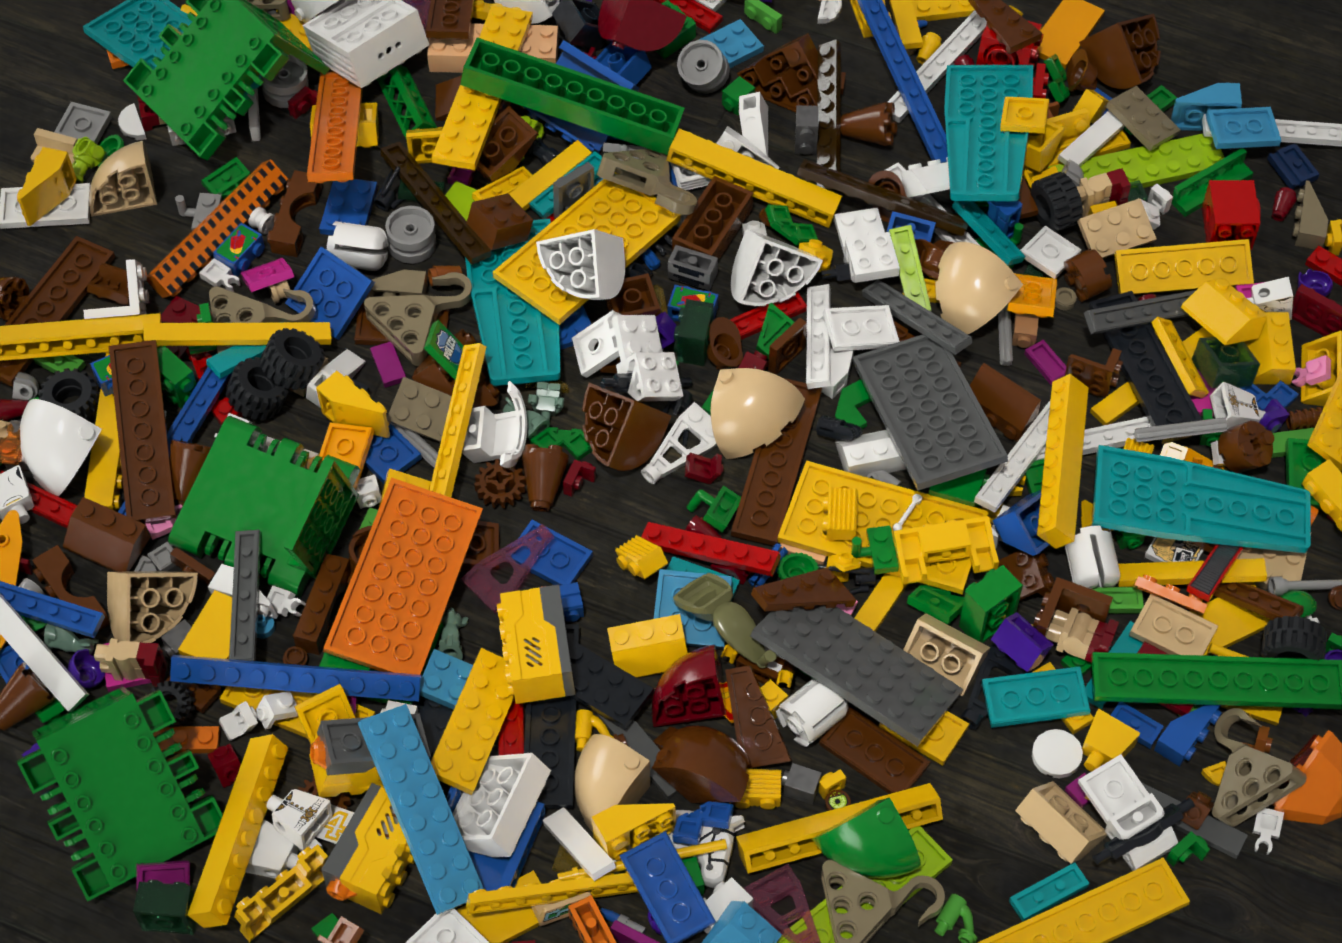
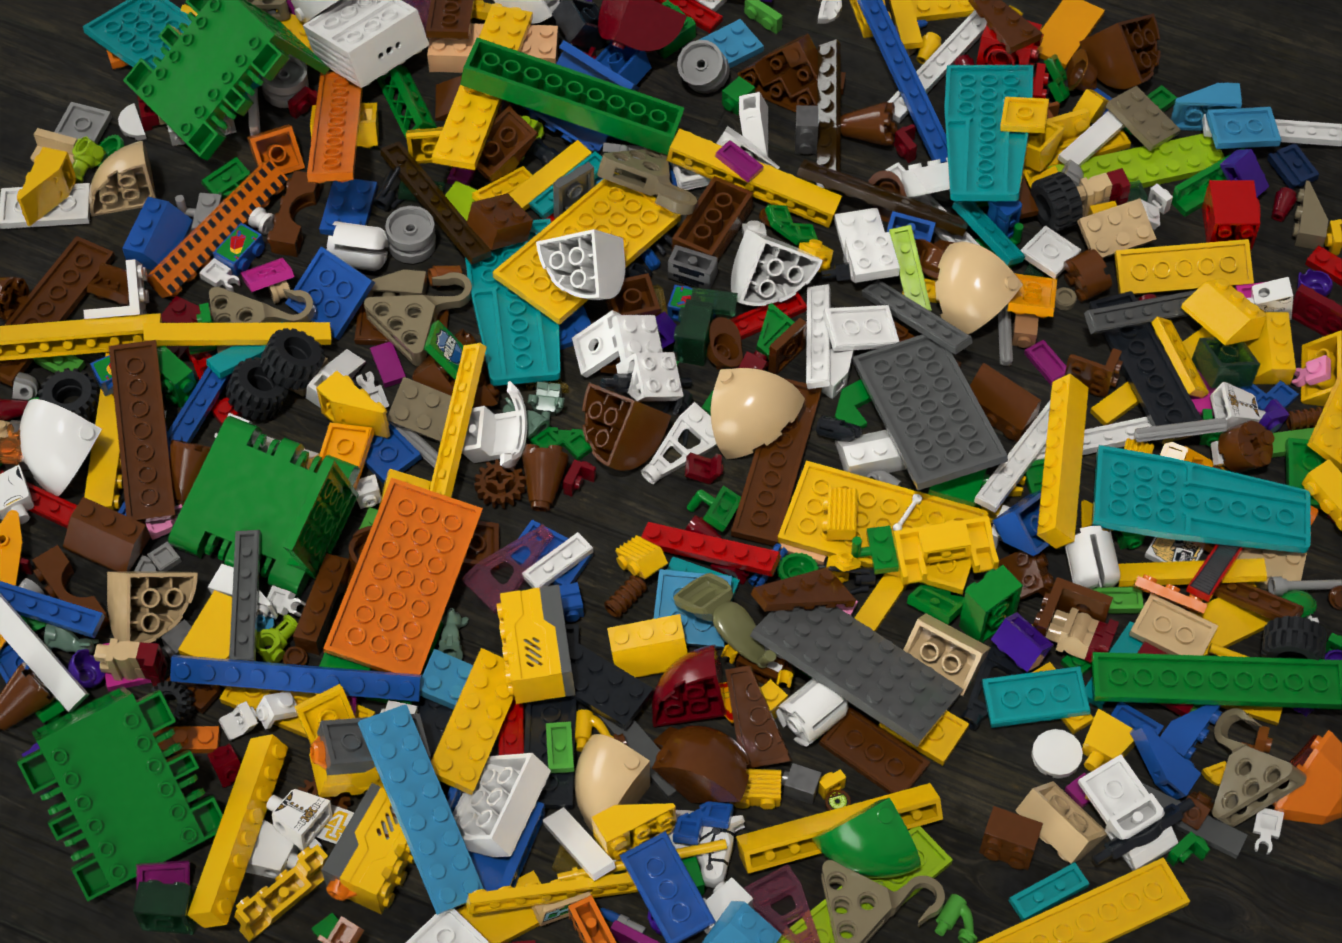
(156, 232): none -> blue slope
(189, 564): reddish brown plate -> none
(276, 638): none -> lime connector
(278, 146): none -> orange slope
(376, 393): none -> white plate
(558, 562): none -> white tile
(560, 747): none -> bright green plate
(625, 596): none -> reddish brown piece
(723, 301): none -> clear green tile
(739, 161): none -> magenta tile
(904, 143): none -> dark red bracket
(1010, 838): none -> reddish brown brick
(1166, 766): none -> blue slope
(1244, 166): none -> dark purple brick

